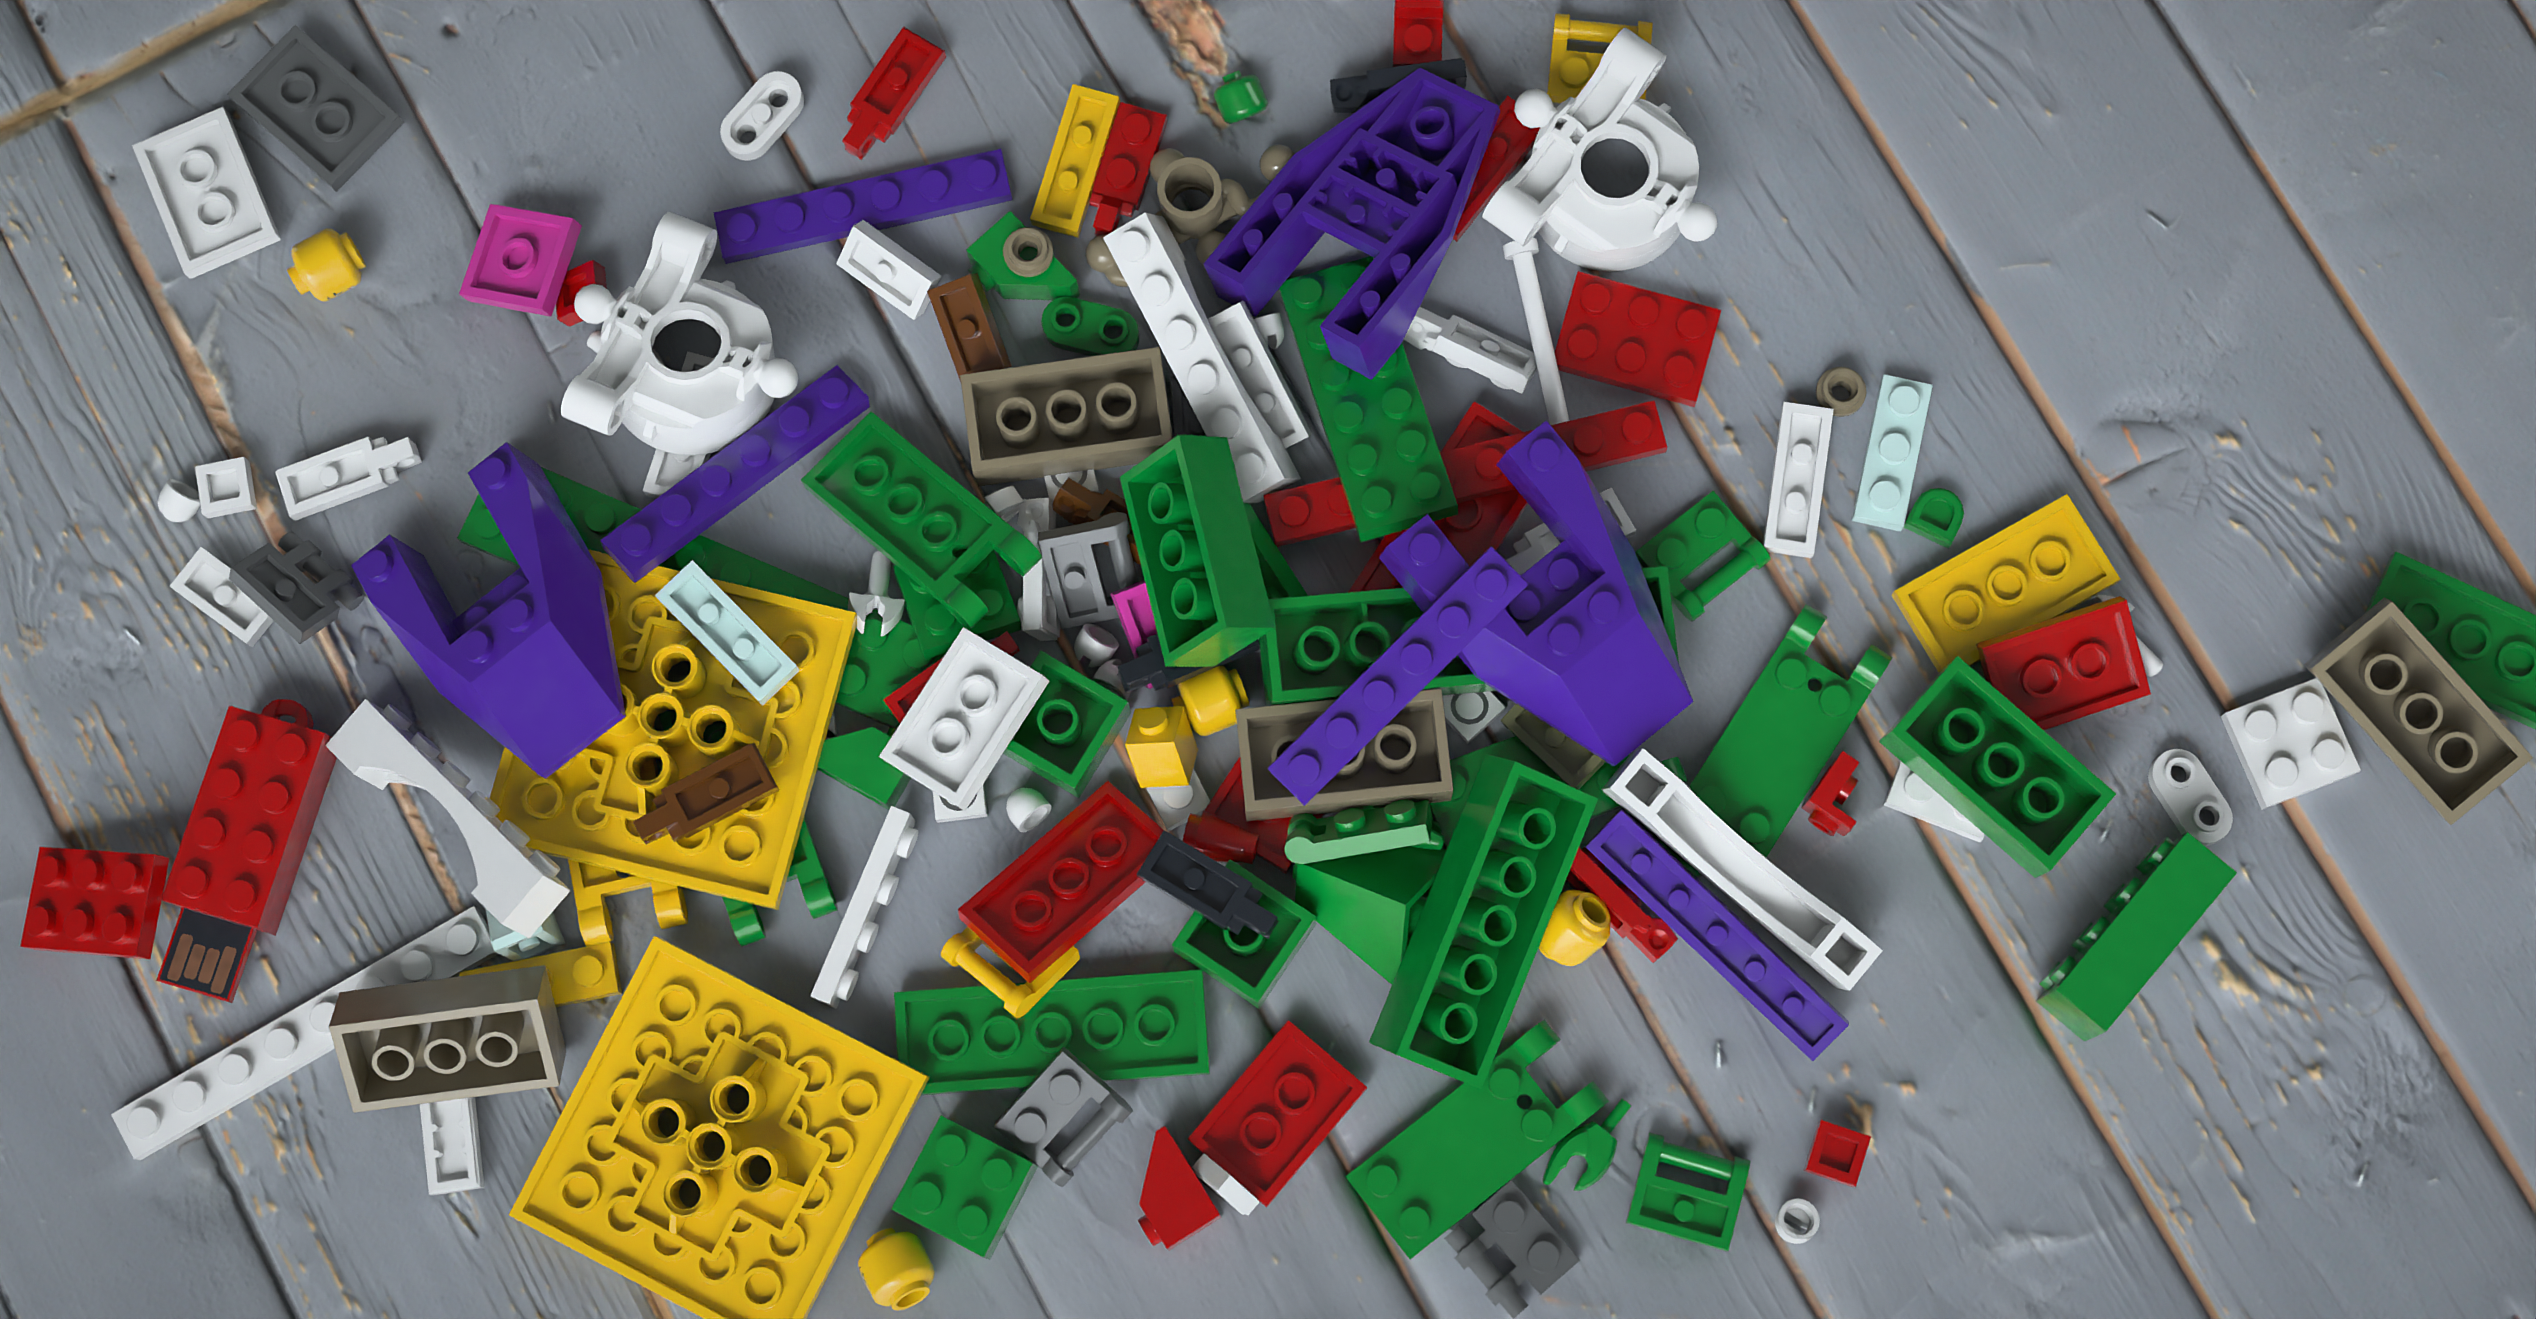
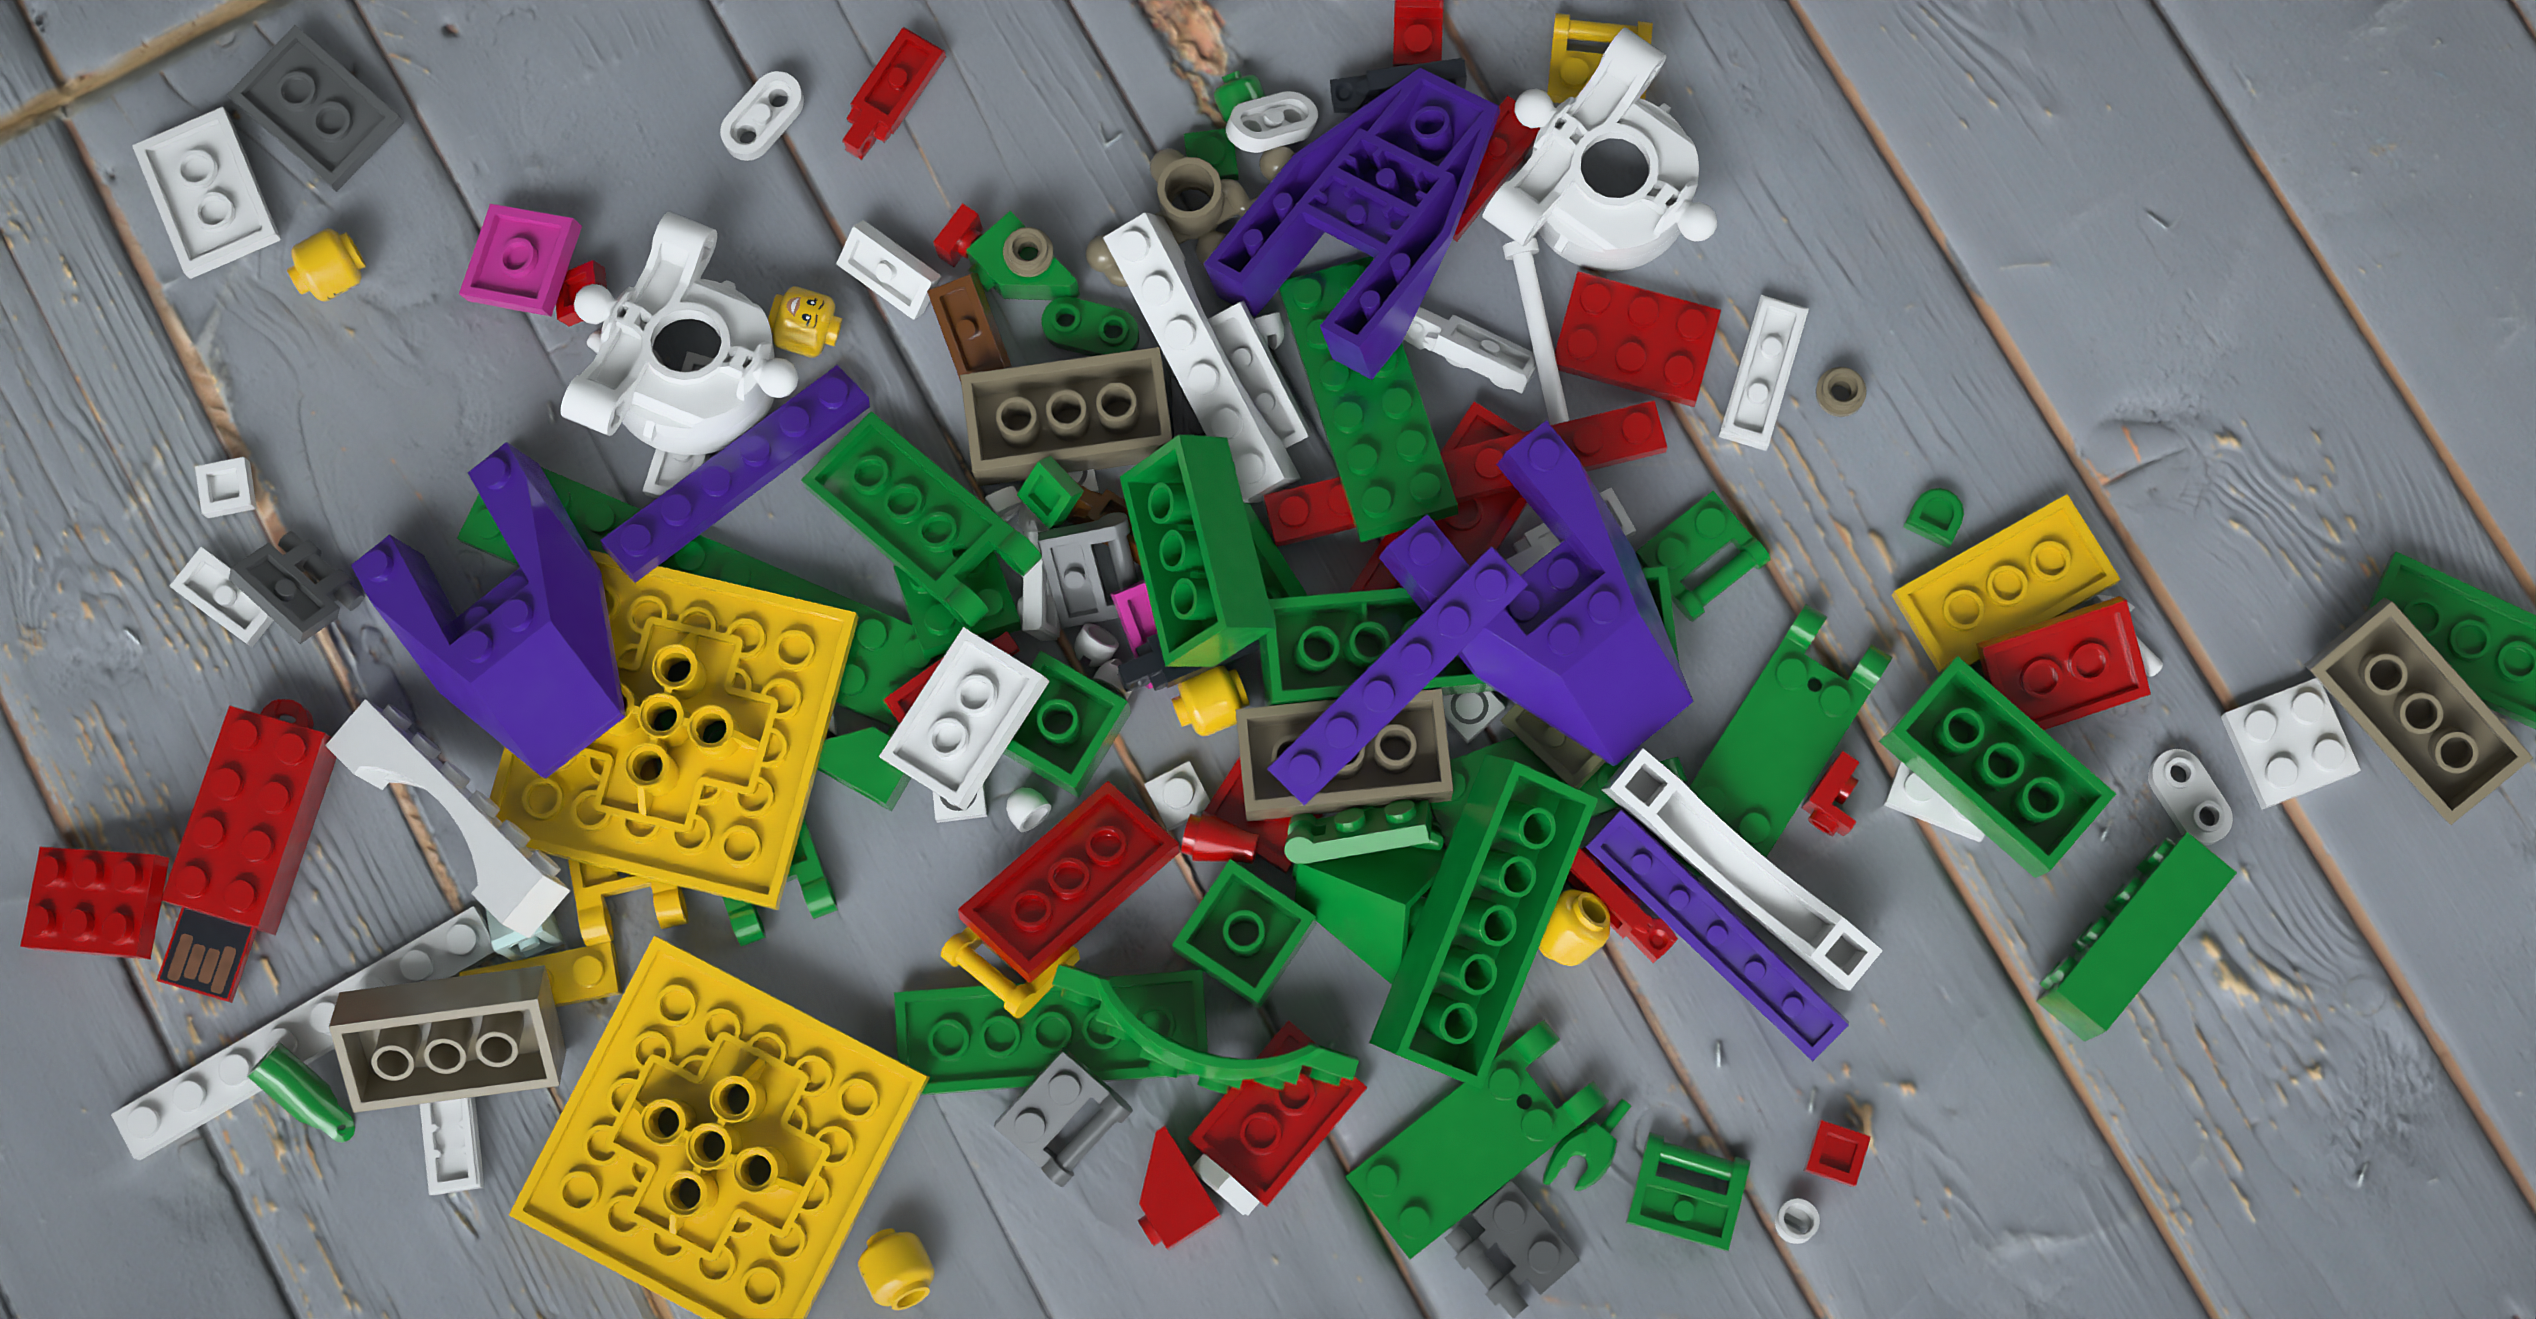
(178, 501): white hinge -> none
(301, 1092): none -> green piece
(344, 474): white hinge -> none
(708, 796): reddish brown hinge -> none
(727, 632): light aqua plate -> none
(804, 321): none -> yellow head
(857, 927): white plate -> none
(877, 597): white bar -> none
(878, 200): dark purple plate -> none
(958, 235): none -> red plate
(964, 1187): green brick -> none
(1050, 492): none -> green plate
(1074, 161): yellow plate -> none
(1125, 165): red hinge -> none
(1161, 746): yellow brick -> none
(1205, 886): black hinge -> none
(1214, 1070): none -> green piece
(1215, 149): none -> green plate
(1271, 121): none -> white plate
(1763, 372): none -> white tile
(1797, 479): white plate -> none
(1892, 452): light aqua plate -> none

